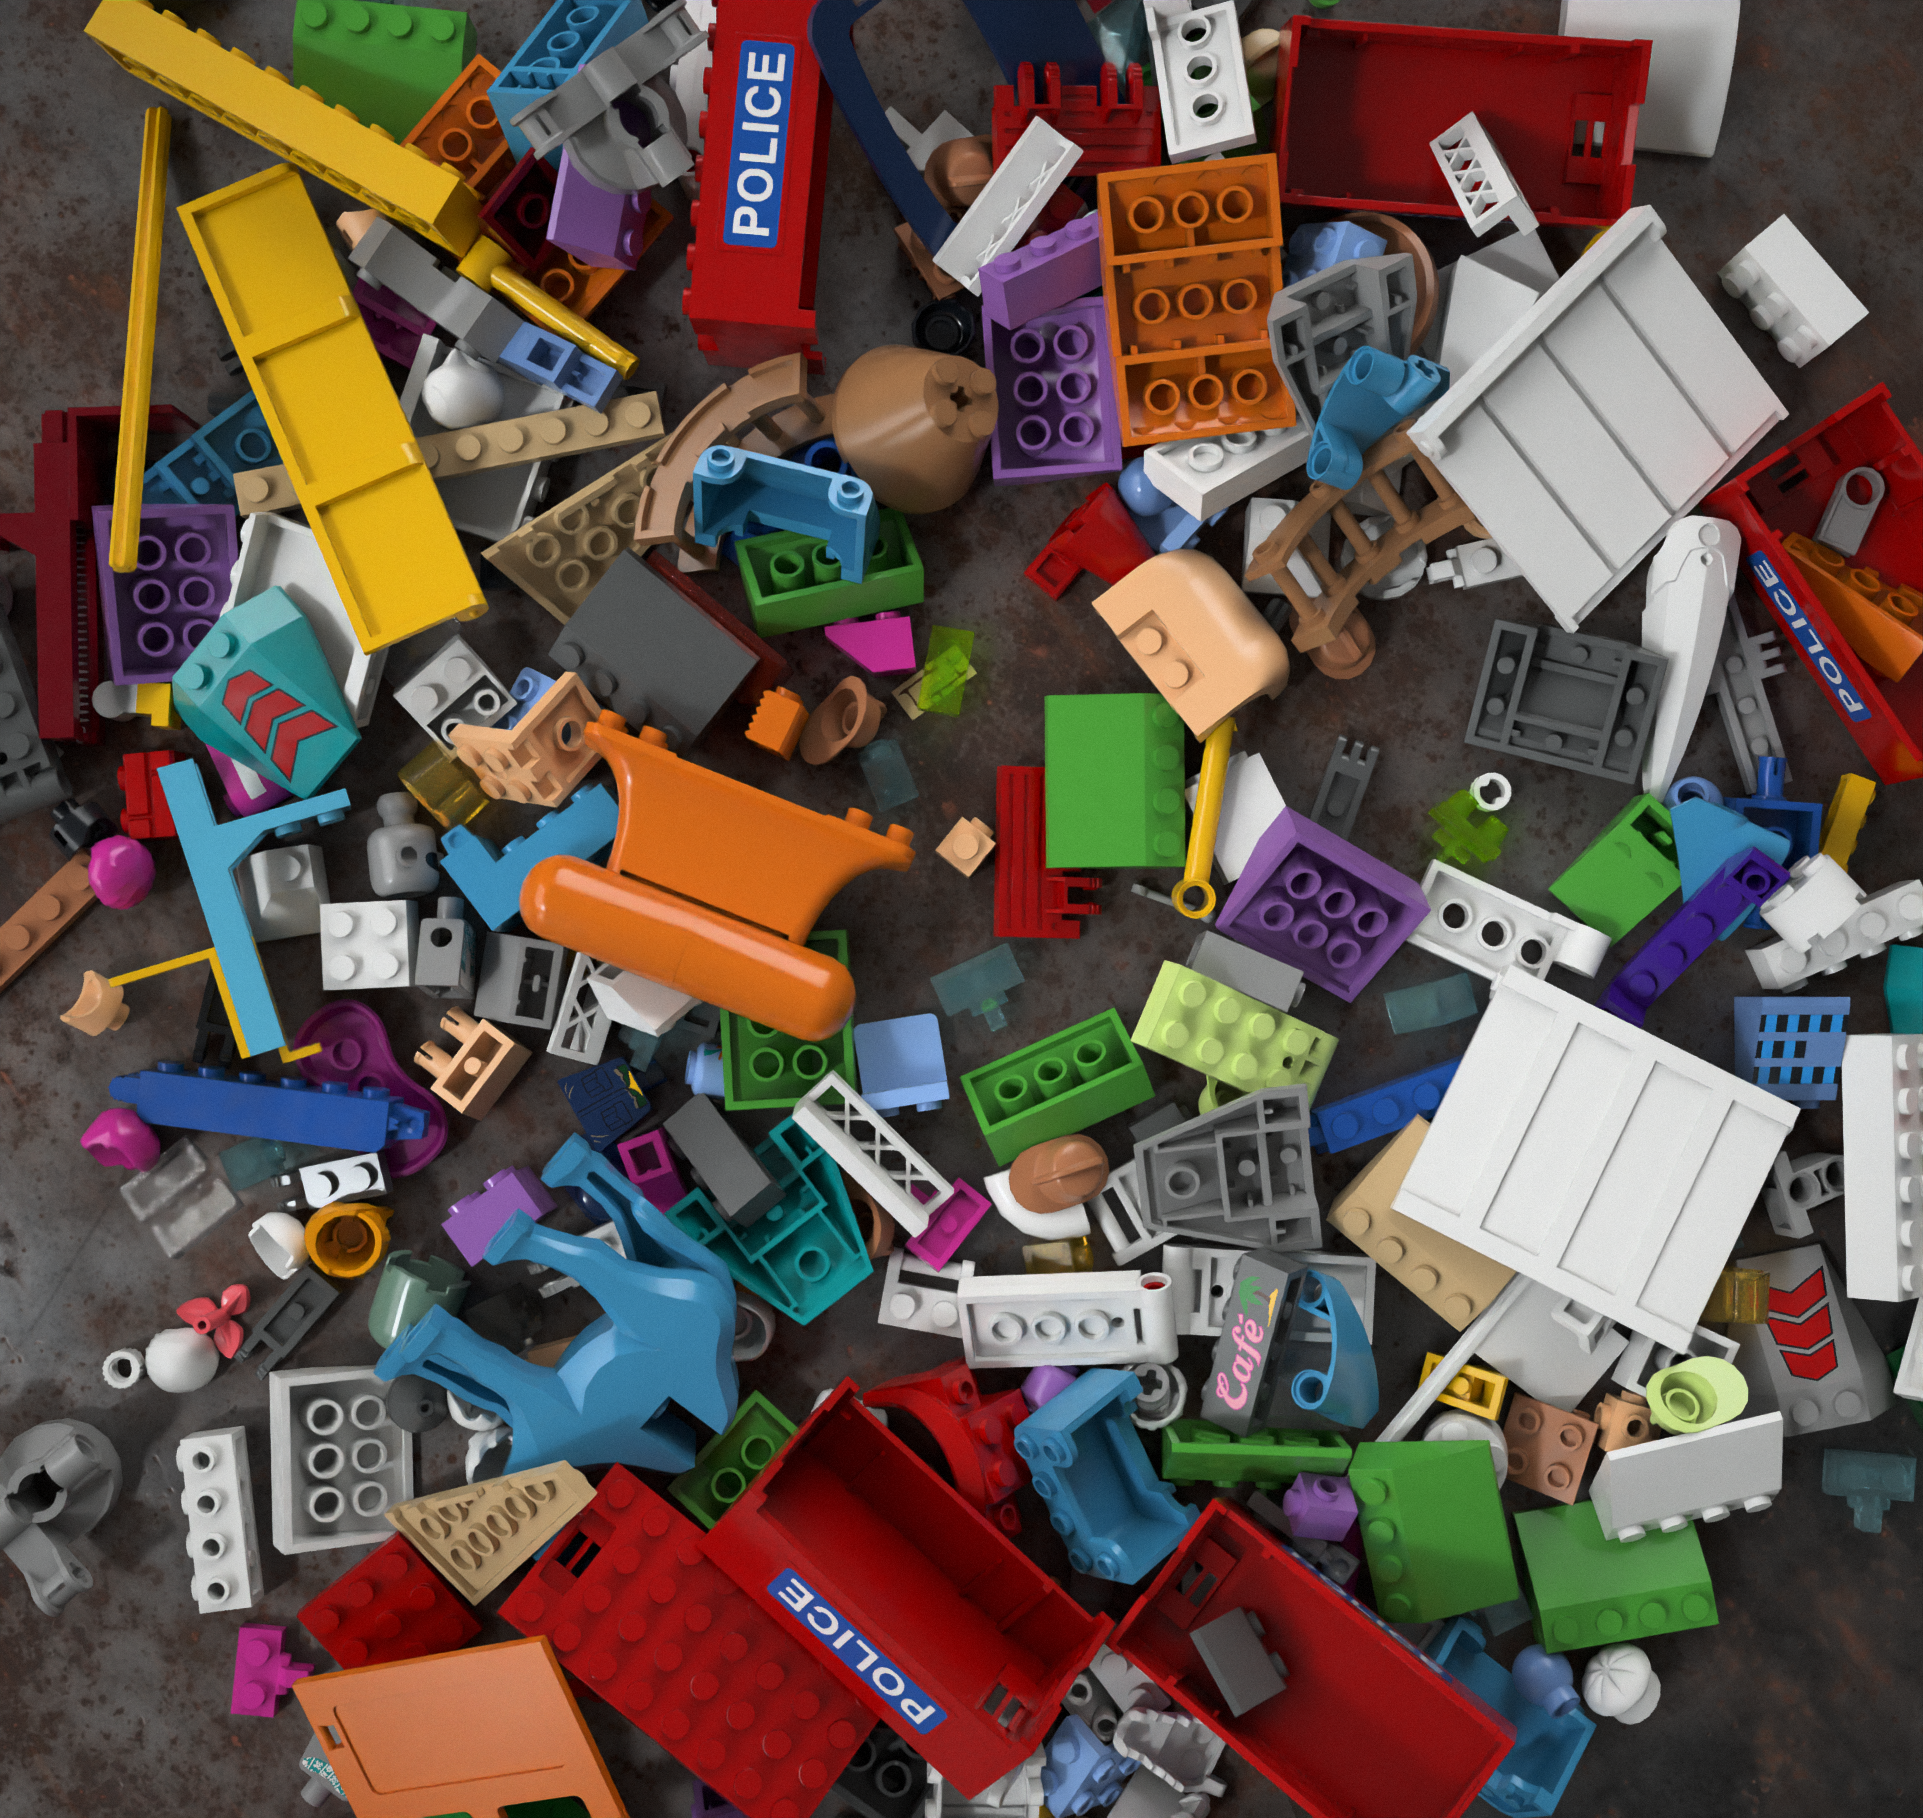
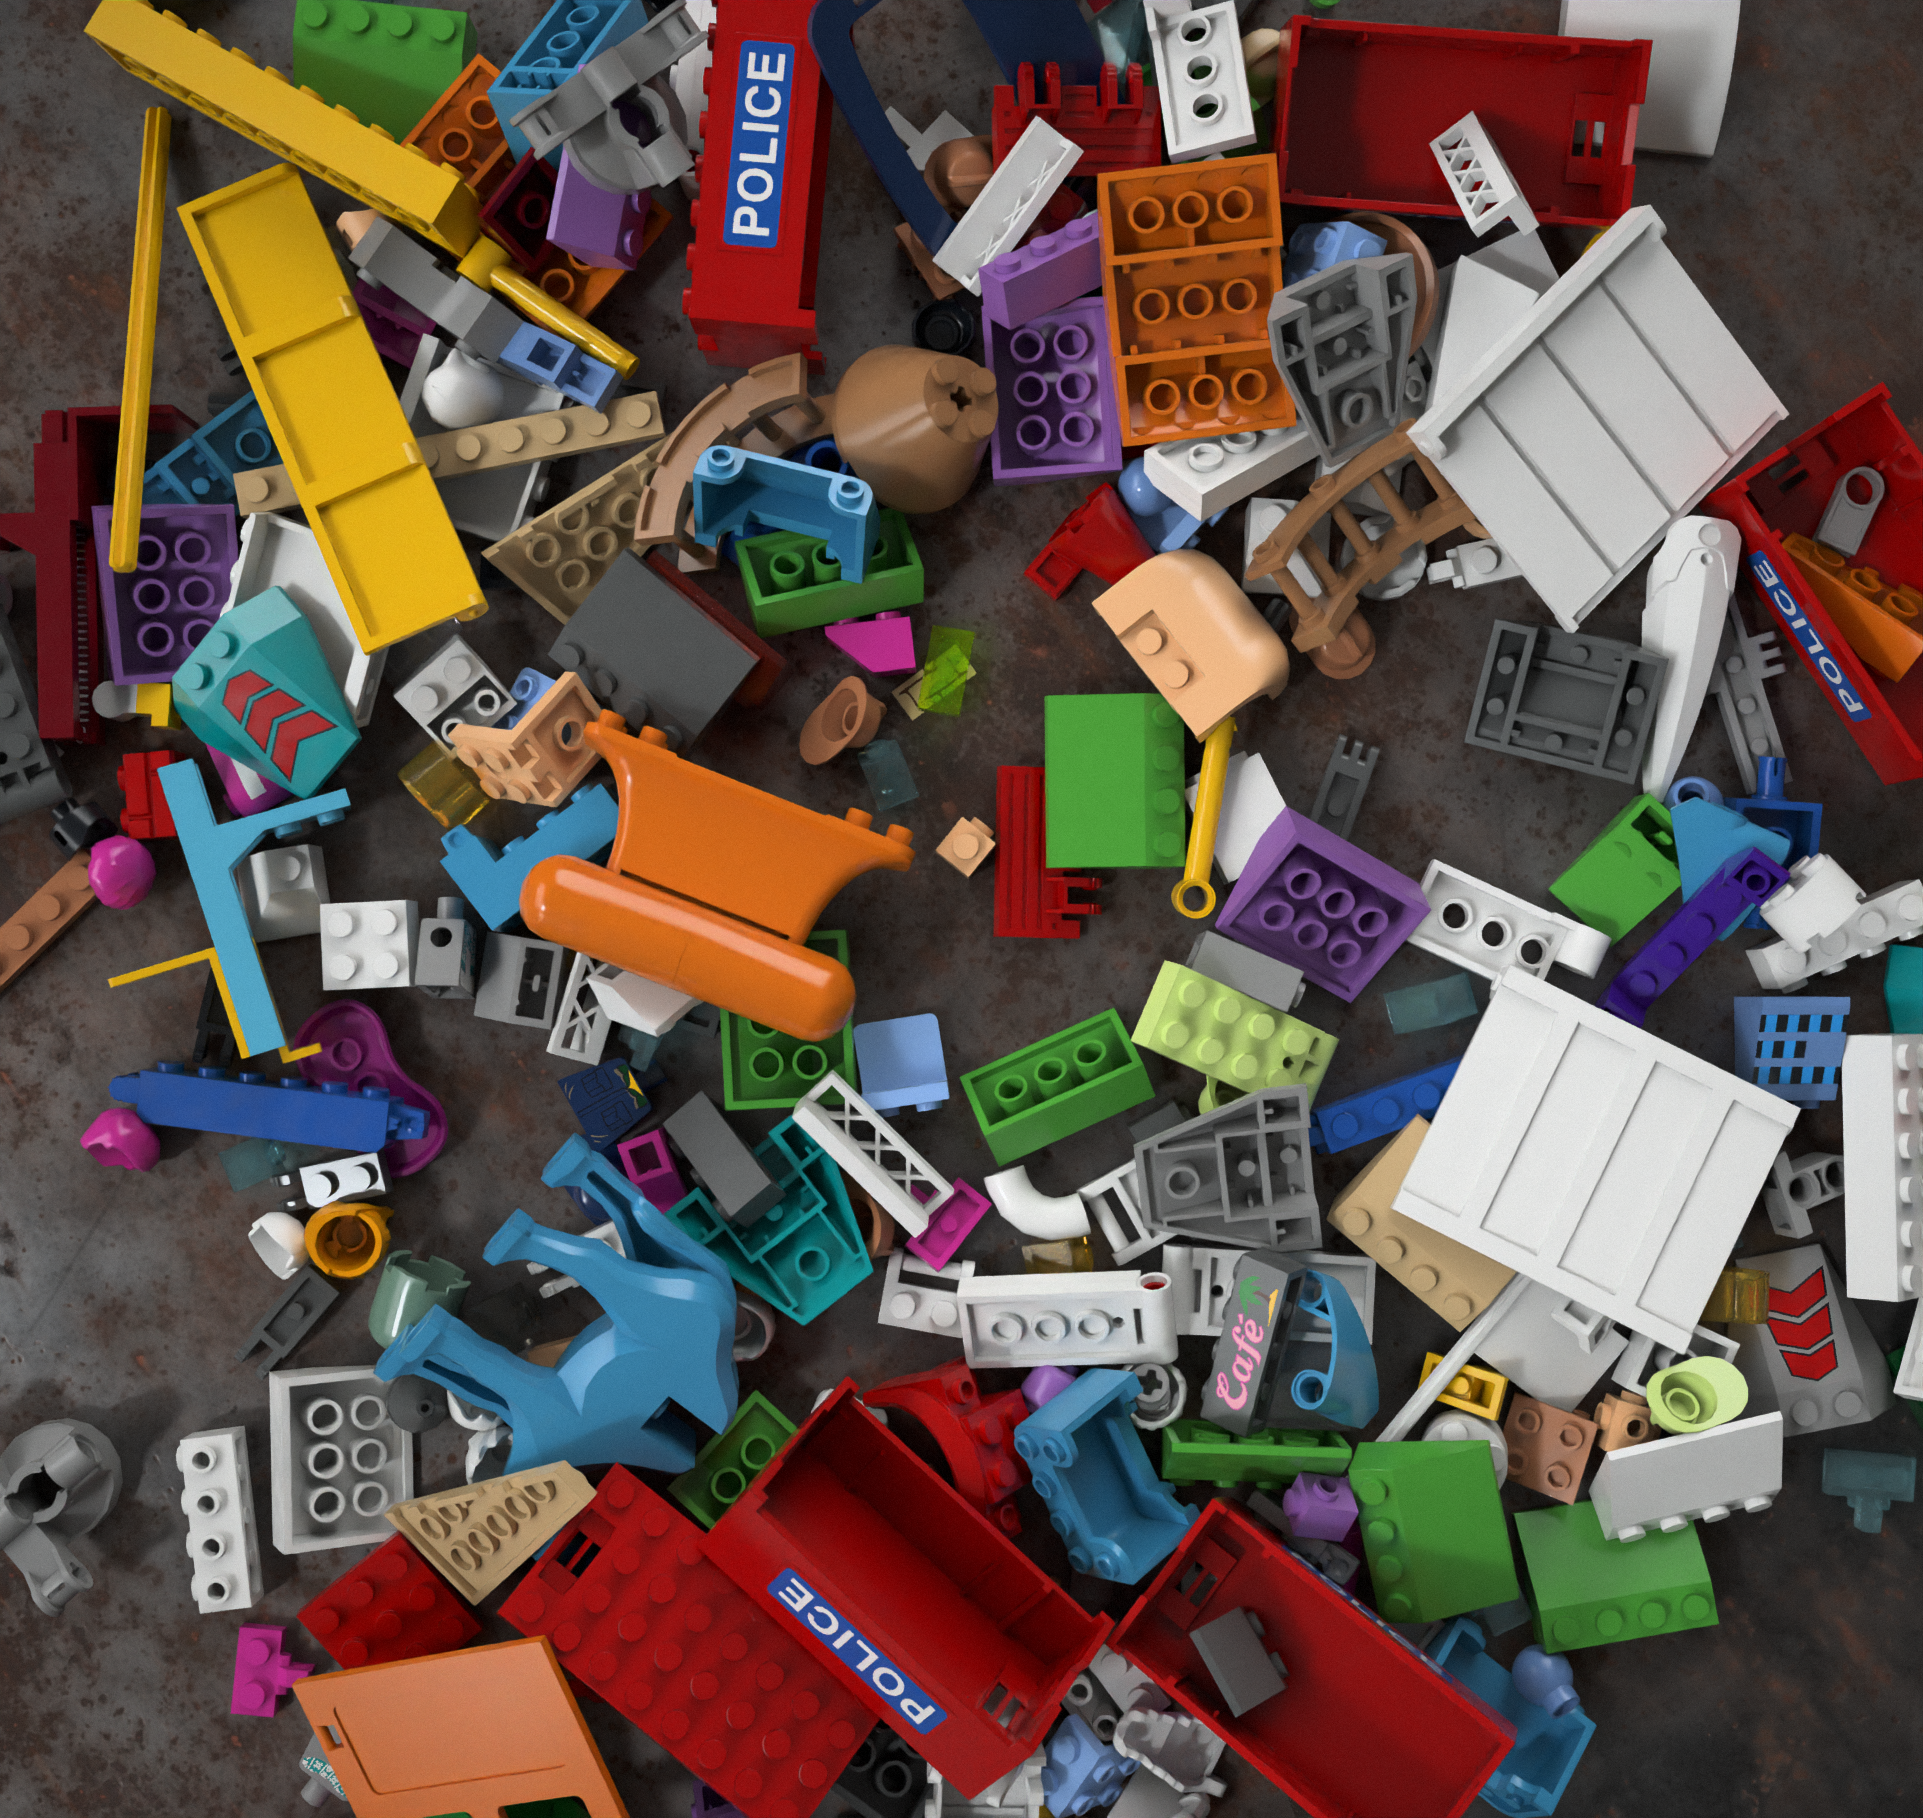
(97, 1006): light nougat piece -> none
(111, 1372): white axle -> none
(181, 1197): clear slope -> none
(181, 1360): white hair -> none
(205, 1317): coral plant -> none
(402, 853): light grey piece -> none
(480, 1067): light nougat brick -> none
(480, 1216): medium lavender brick -> none
(705, 1070): light blue head -> none
(778, 722): orange brick -> none
(980, 985): clear light blue hinge -> none
(1059, 1174): nougat piece -> none
(1143, 891): light grey hinge -> none
(1363, 404): dark azure panel -> none
(1452, 816): clear neon green hips -> none
(1483, 781): white bush -> none
(1621, 1683): white piece -> none
(1791, 292): white brick -> none
(1846, 818): yellow piece -> none

